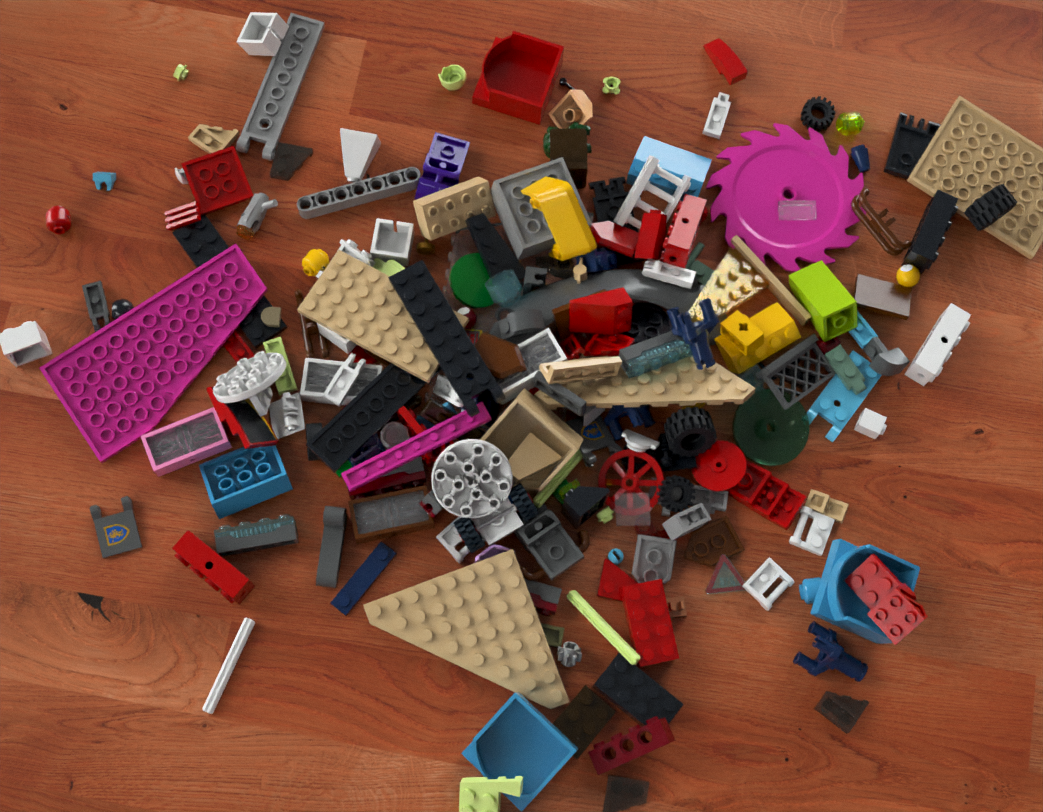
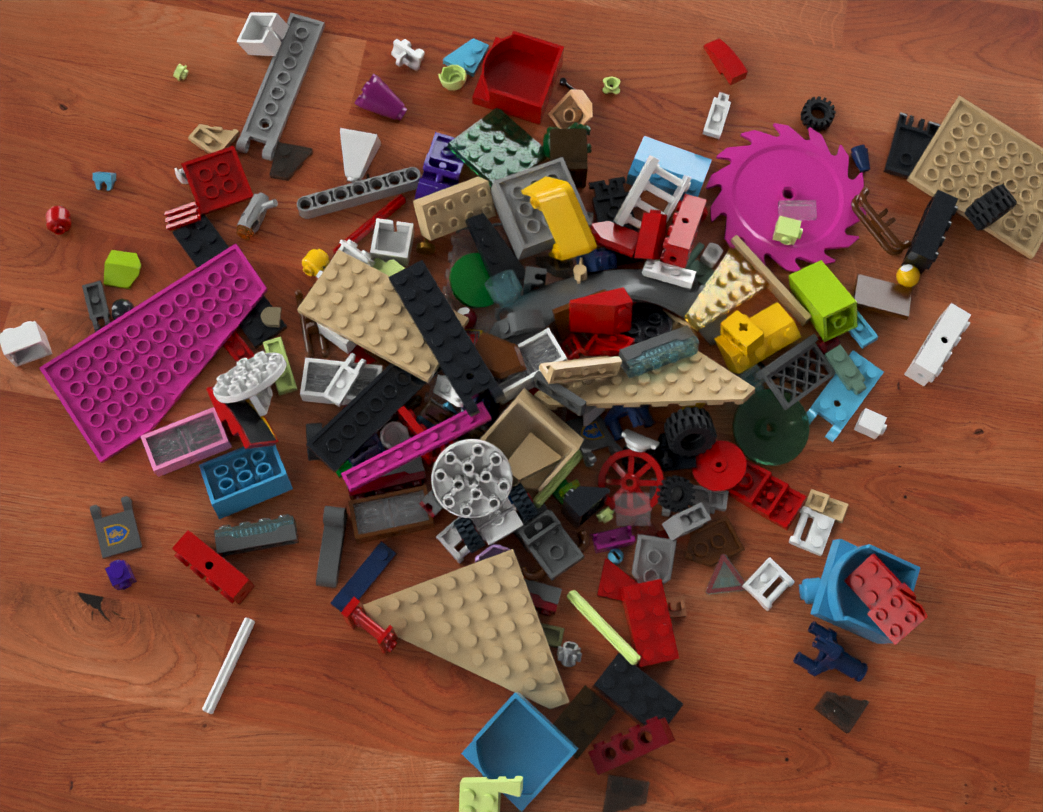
(120, 574): none -> dark purple brick
(121, 269): none -> lime slope
(287, 415): white hinge -> none
(356, 617): none -> red fence
(369, 225): none -> red axle
(380, 99): none -> magenta cone
(405, 55): none -> white hips
(468, 56): none -> medium azure wing
(497, 147): none -> clear green plate
(612, 539): none -> magenta hinge
(697, 332): dark blue wheel -> none
(711, 255): none -> white hair
(787, 230): none -> yellowish green brick
(849, 123): clear neon green head -> none
(883, 360): dark grey brick -> none

